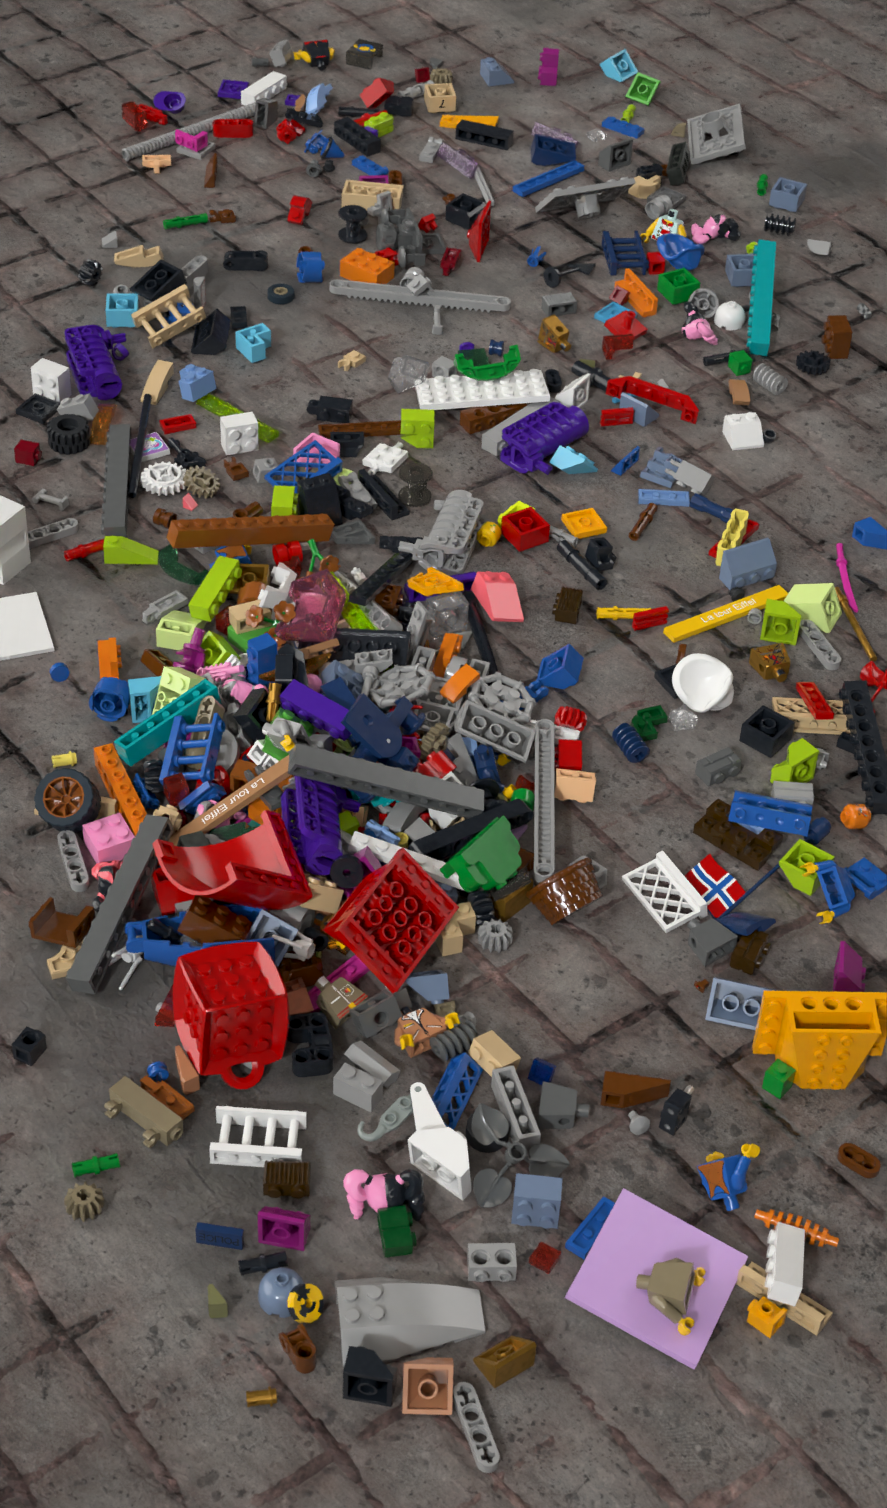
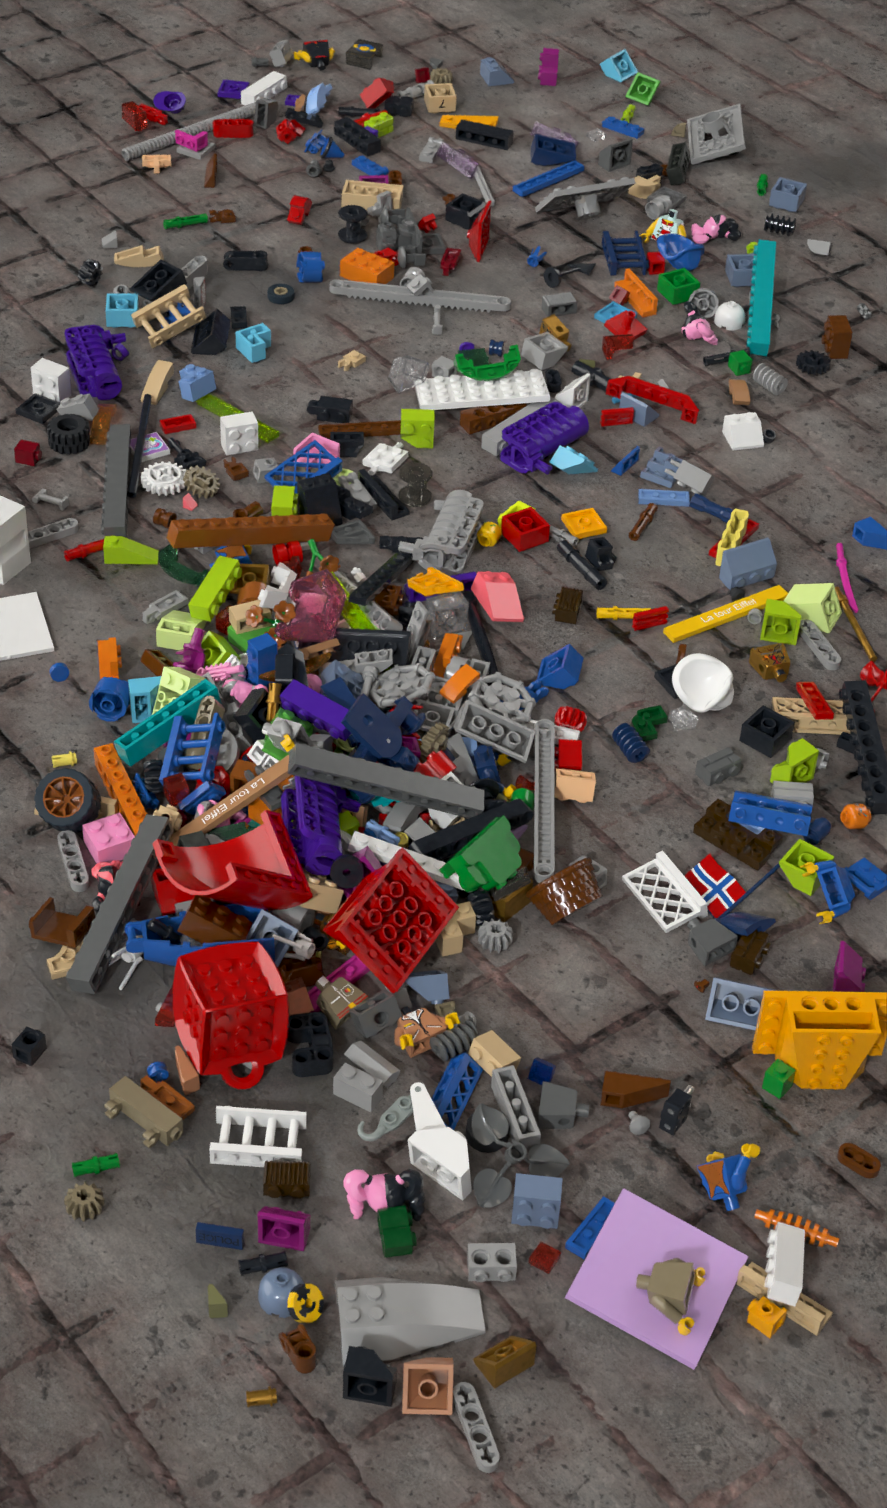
(543, 350): none -> light grey slope

